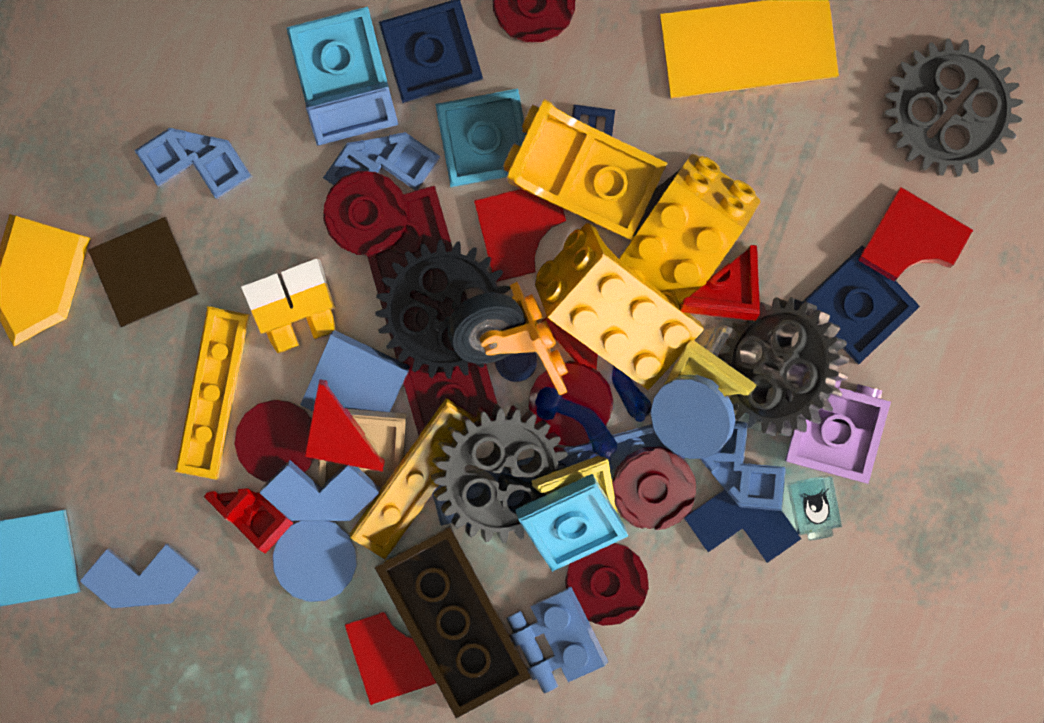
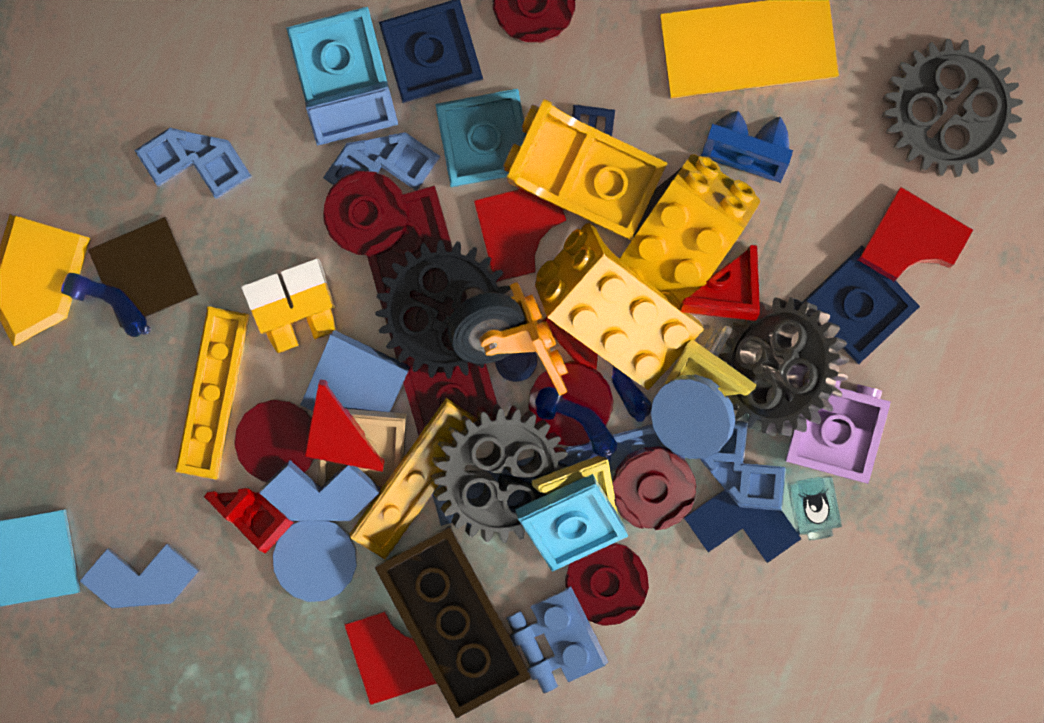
(130, 317): none -> clear blue piece
(764, 155): none -> blue tile

